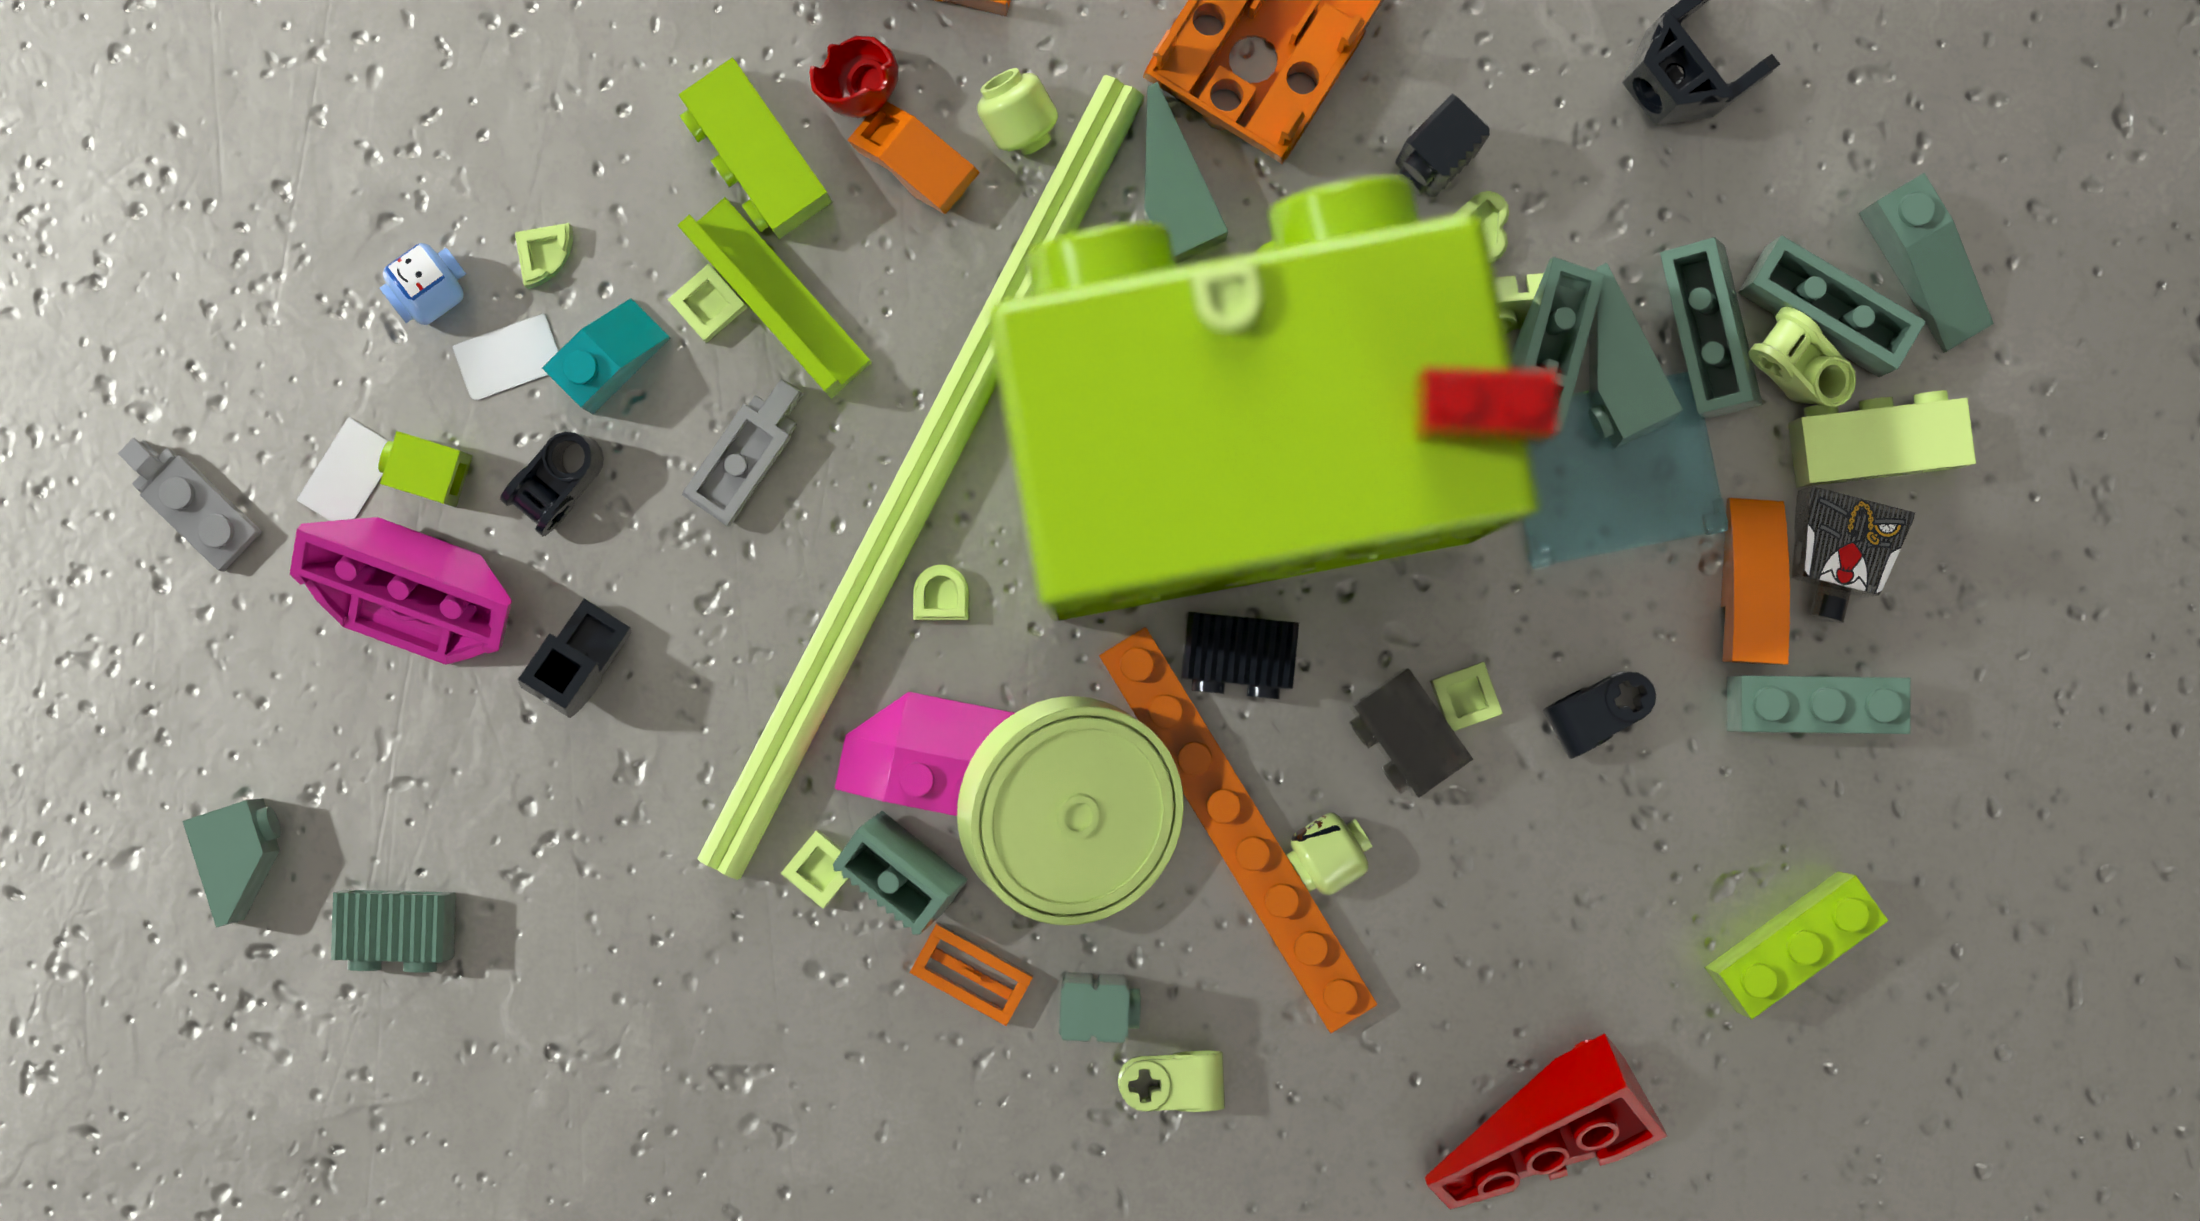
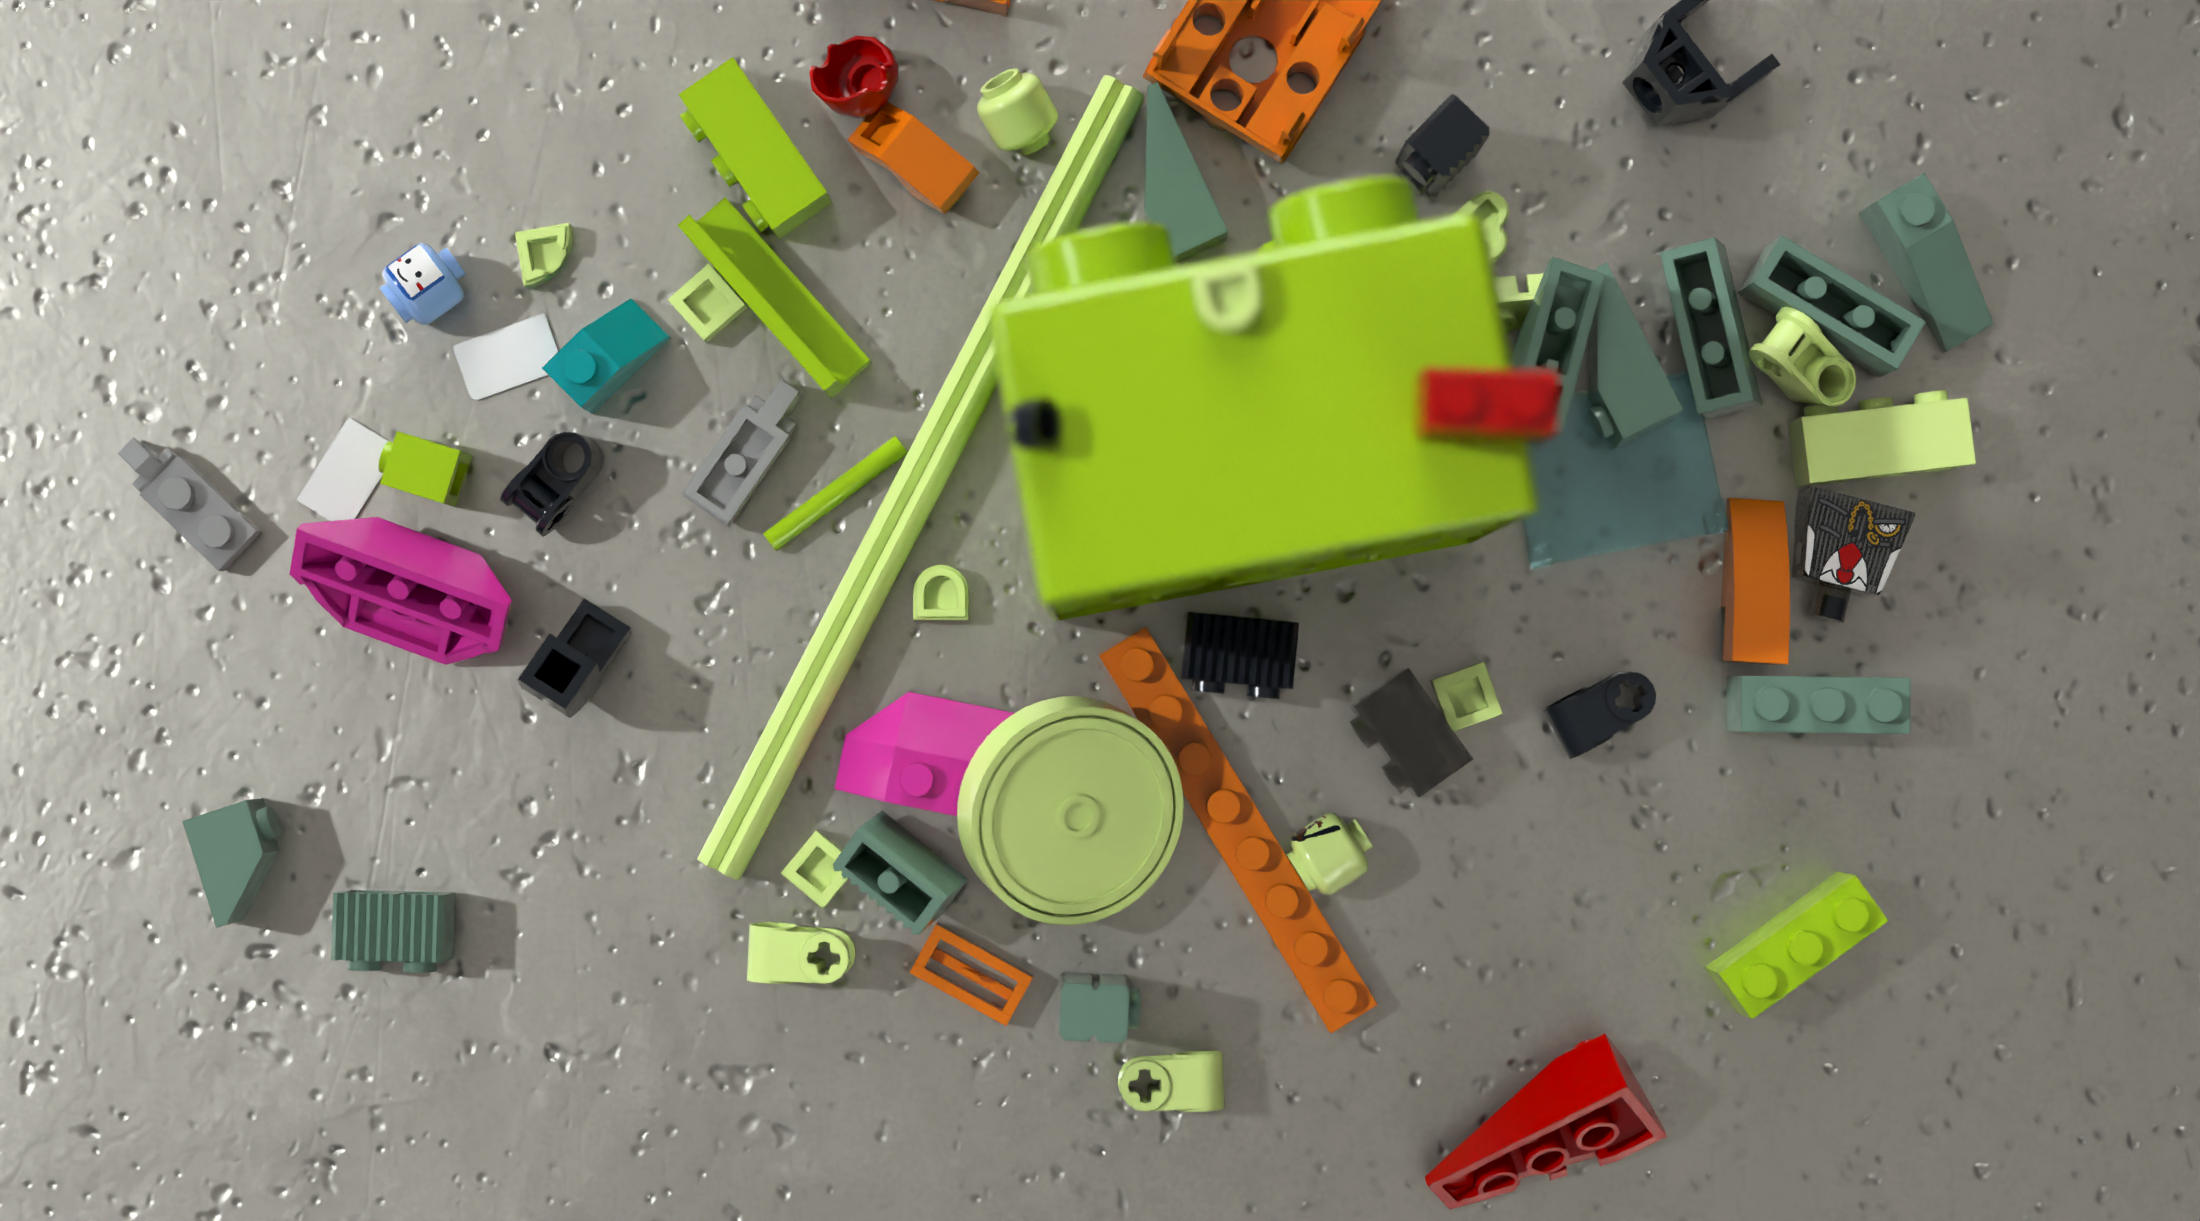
(788, 953): none -> yellowish green piece
(835, 493): none -> lime bar
(1035, 424): none -> black hinge

